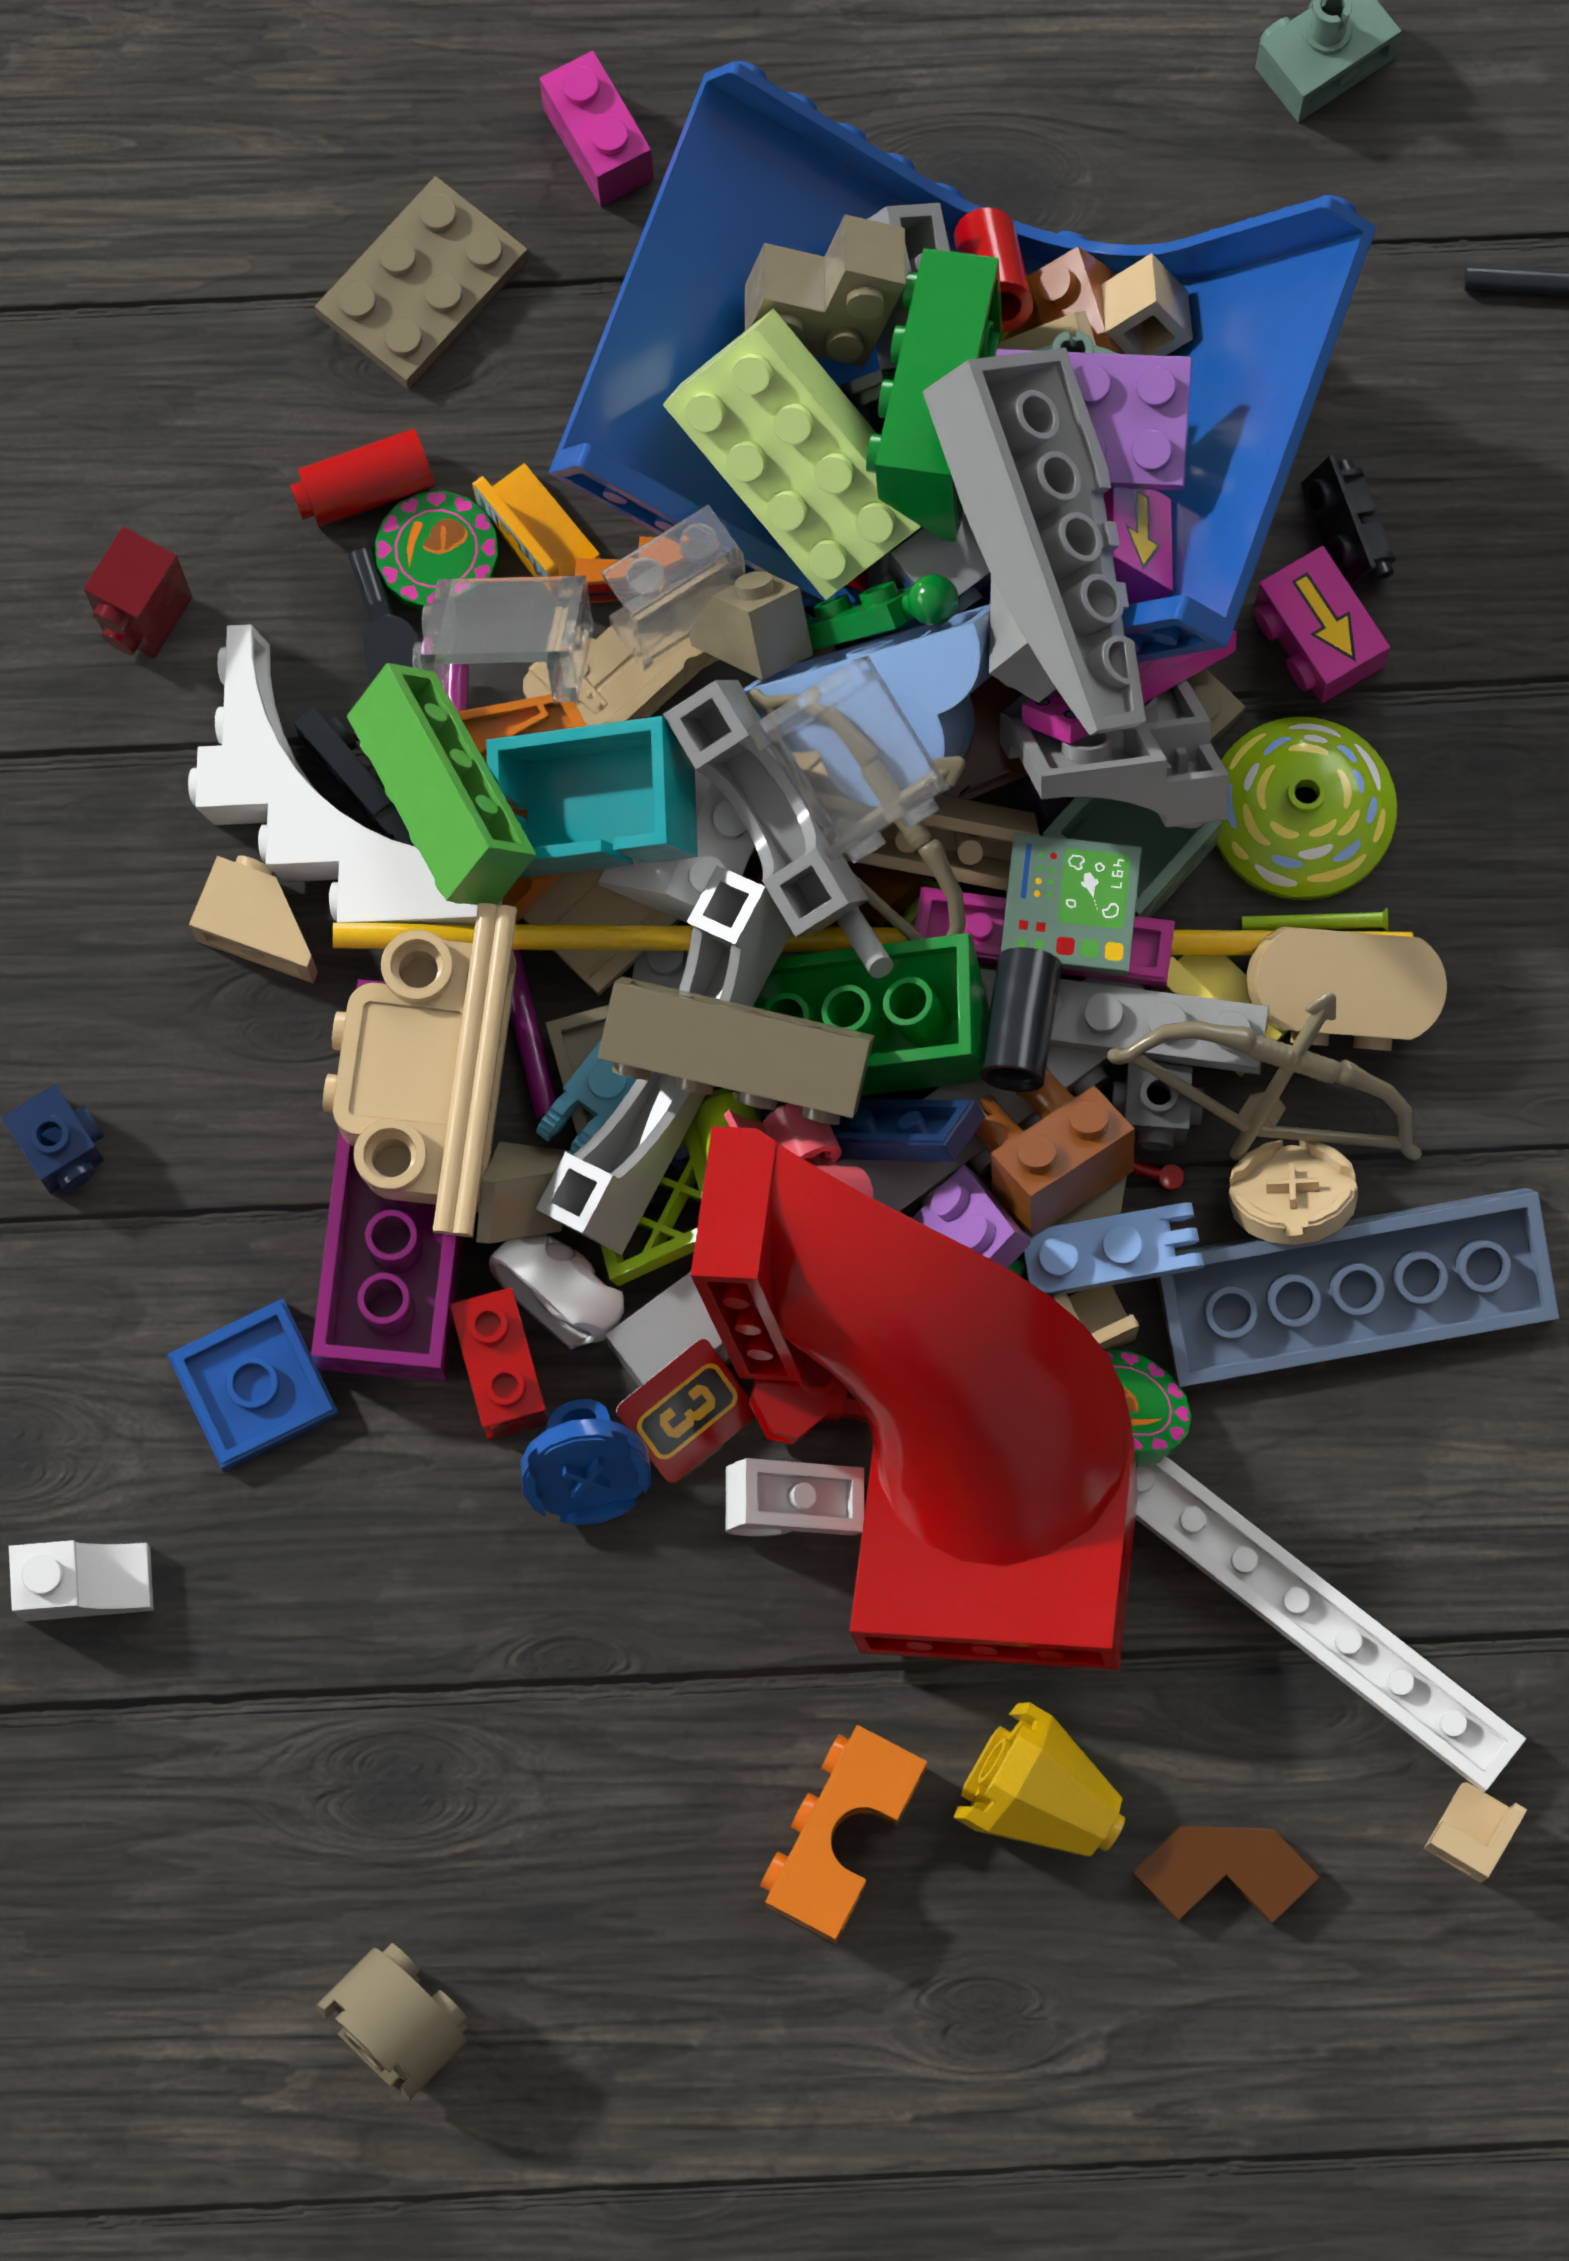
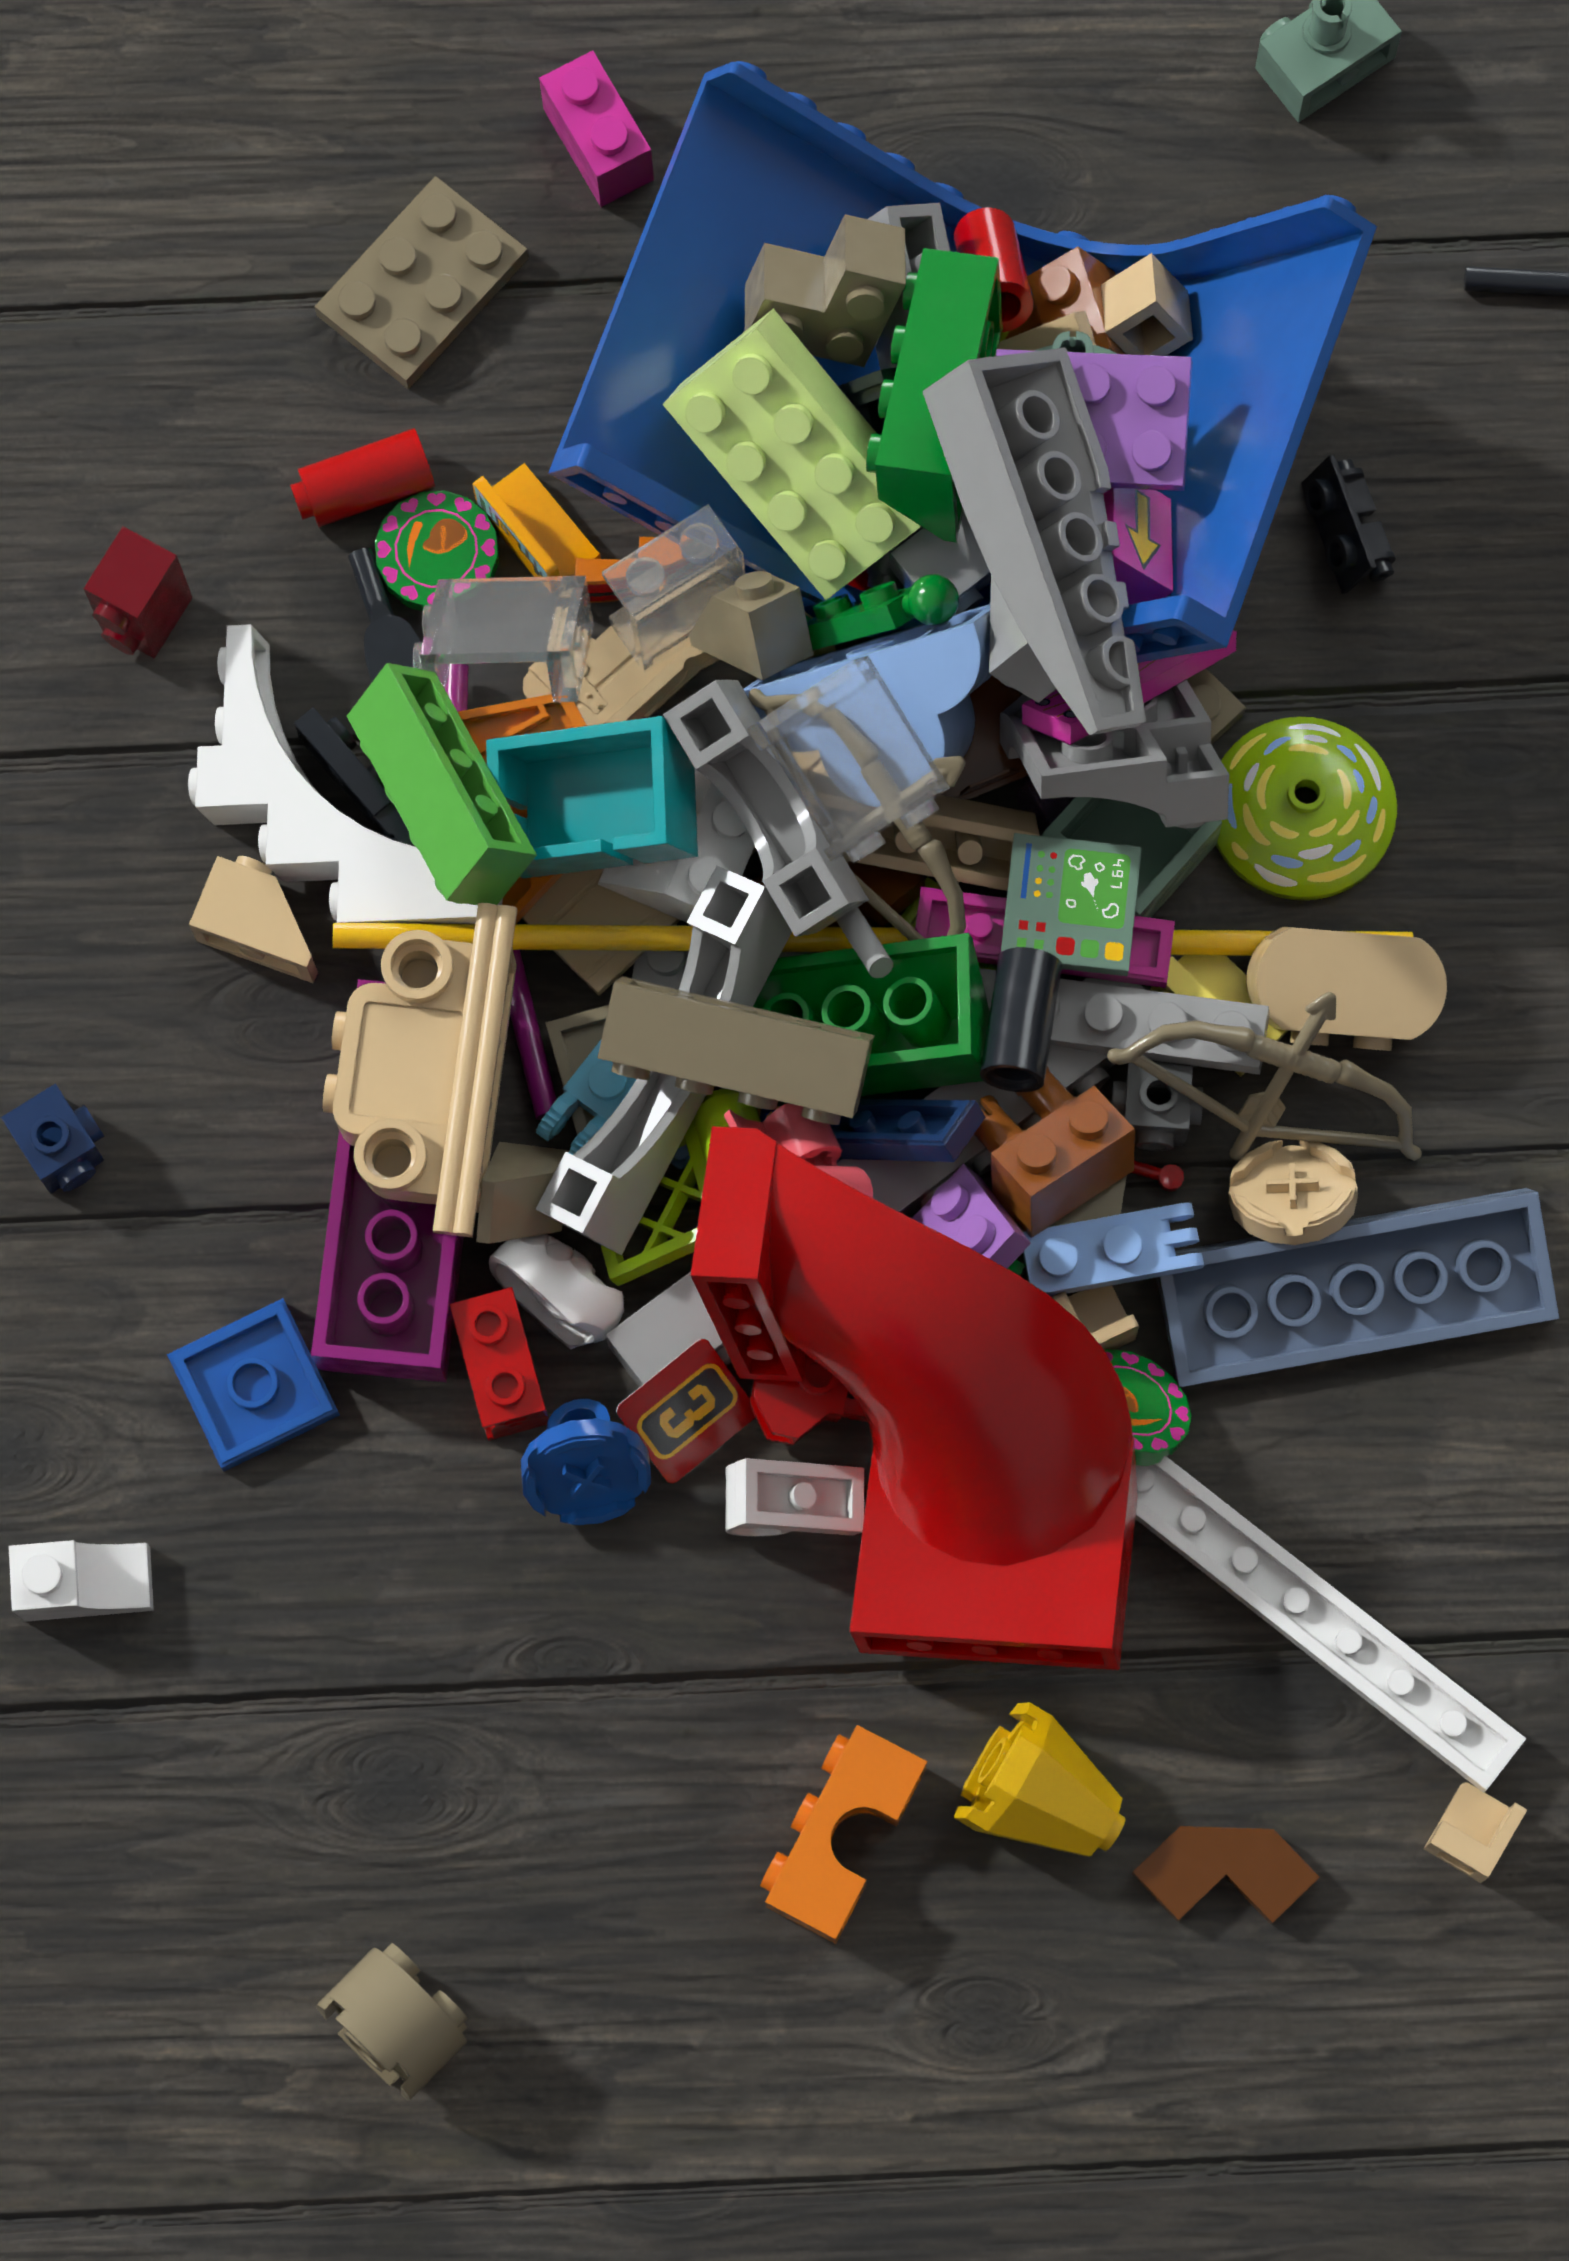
(1317, 921): lime piece -> none
(1320, 626): dark pink brick -> none

